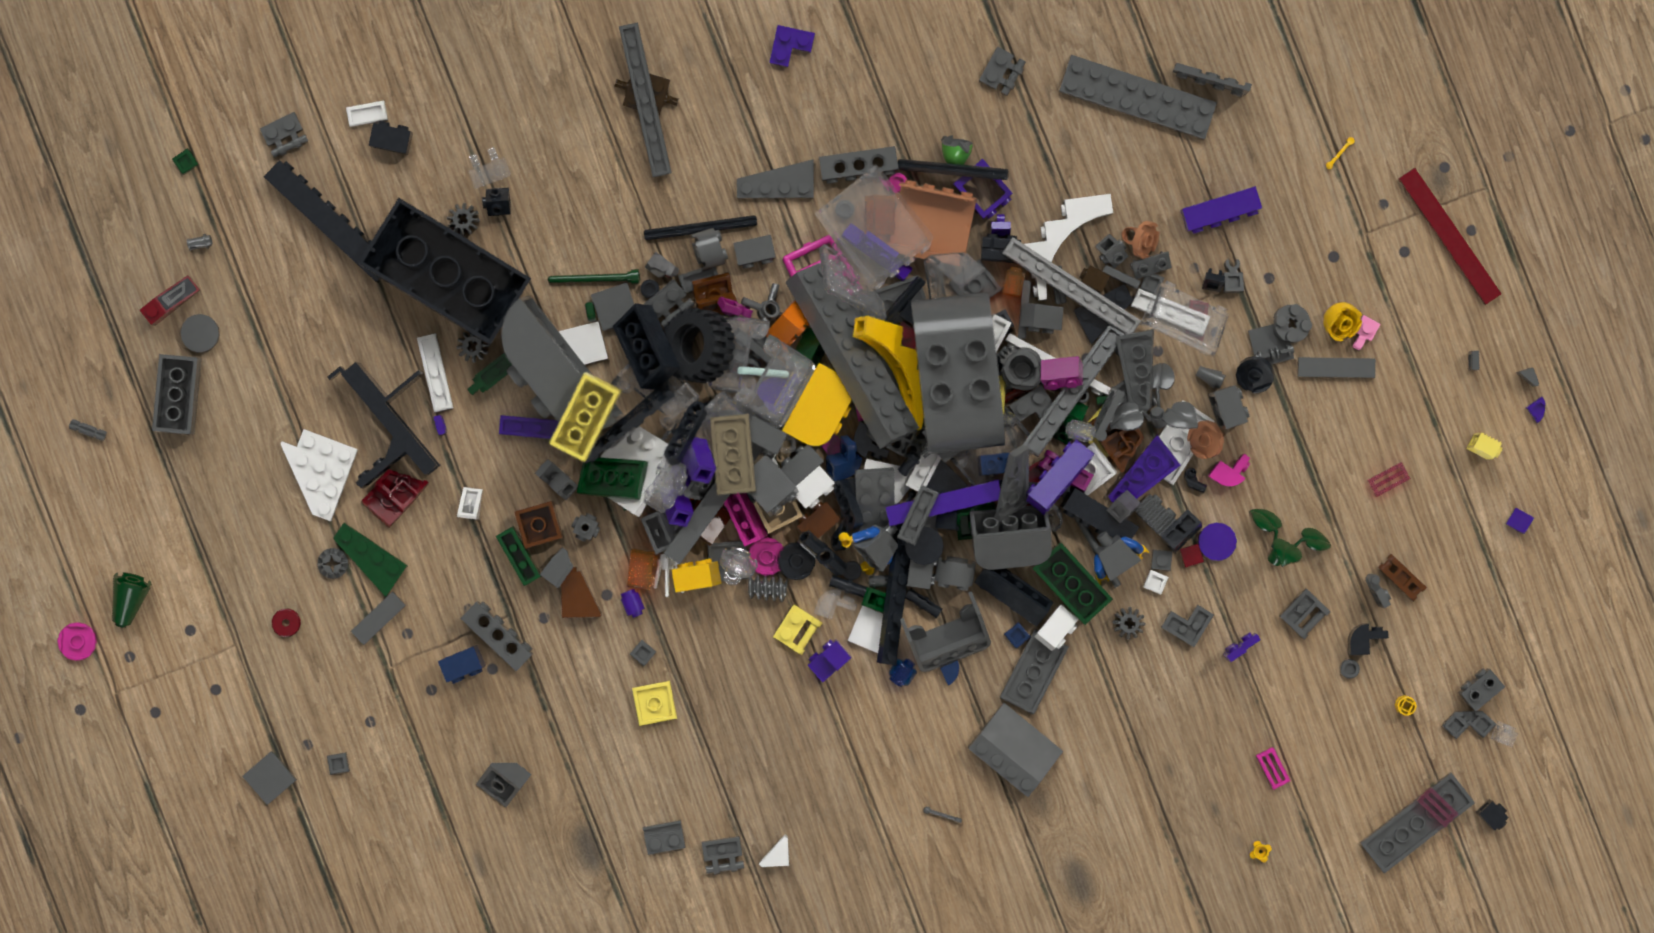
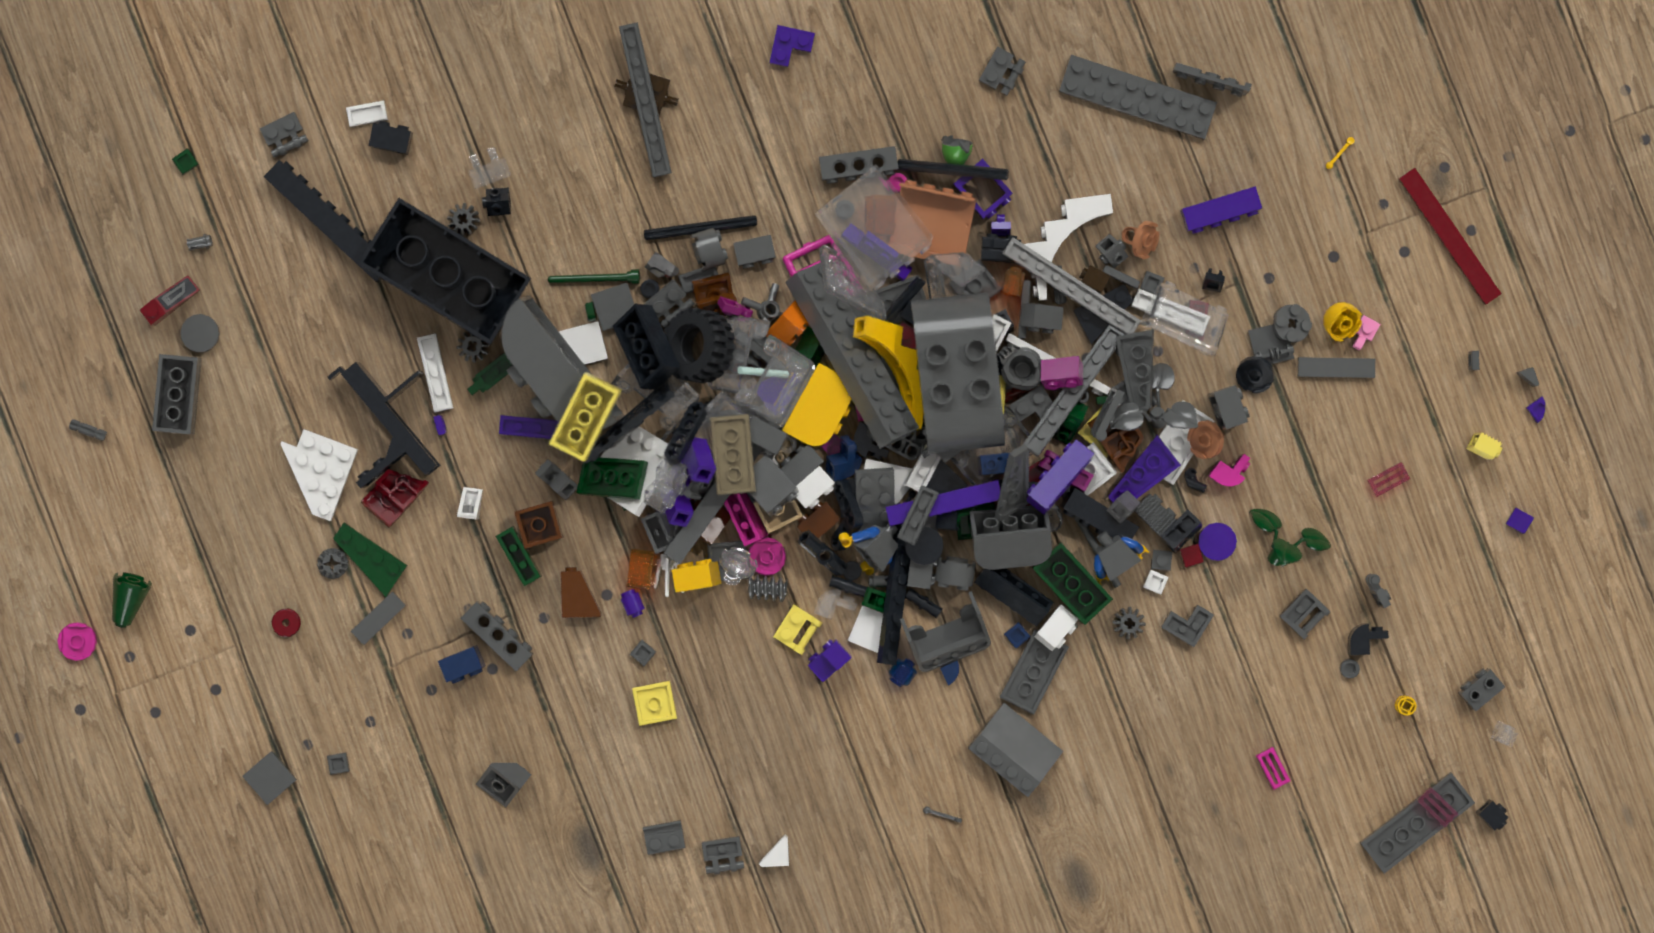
(558, 568): dark grey slope -> none
(593, 529): dark grey brick -> none
(783, 182): dark grey wing -> none
(795, 561): black tile -> none
(909, 463): black pin -> none
(1080, 430): clear brick -> none
(1151, 265): dark grey hinge -> none
(1211, 377): dark grey cone -> none
(1233, 279): dark grey plate -> none
(1234, 650): dark purple plate -> none
(1263, 857): yellow plate -> none
(1402, 577): reddish brown plate -> none
(1459, 722): dark grey tile -> none

